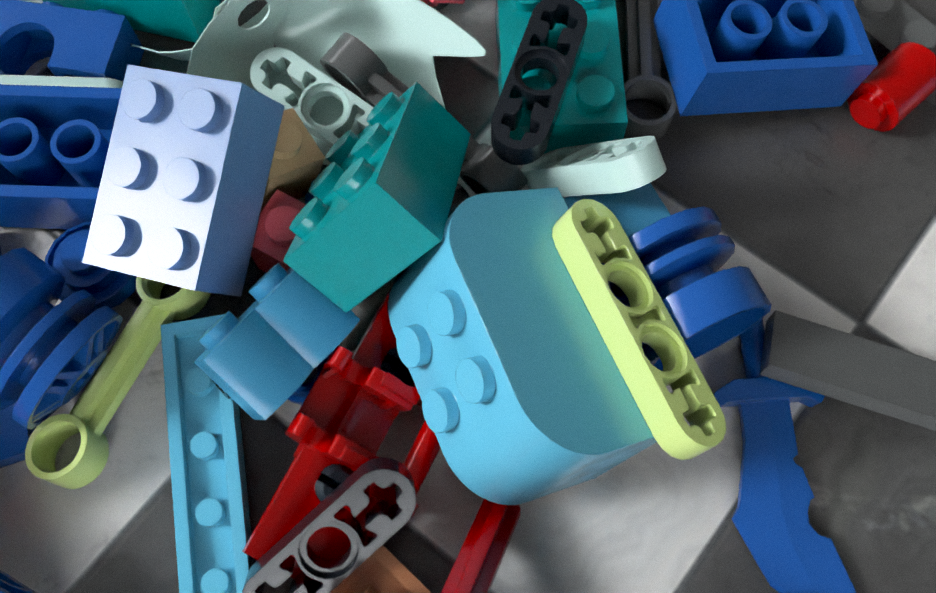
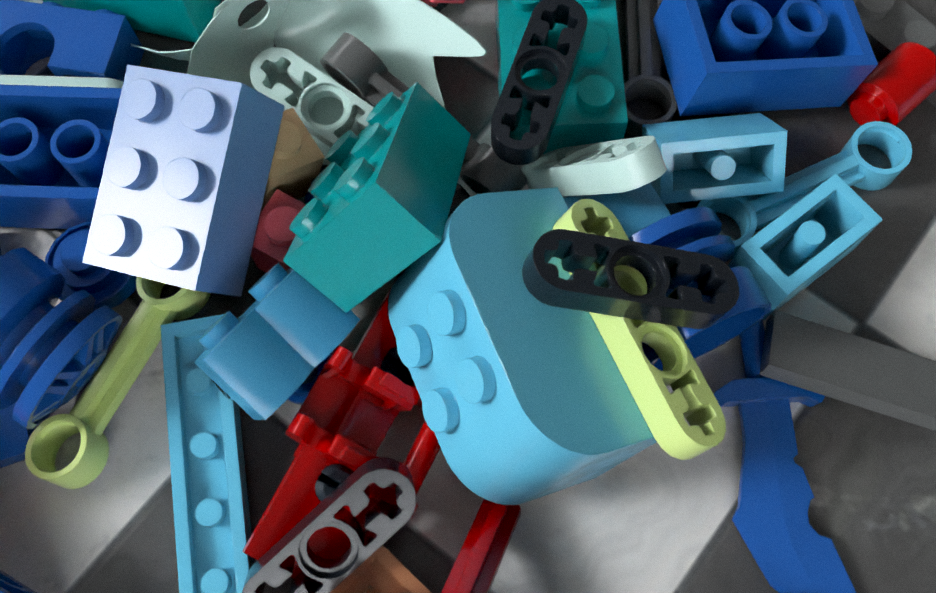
(601, 294): none -> black beam
(719, 157): none -> medium azure brick
(759, 210): none -> medium azure piece
(806, 240): none -> medium azure brick

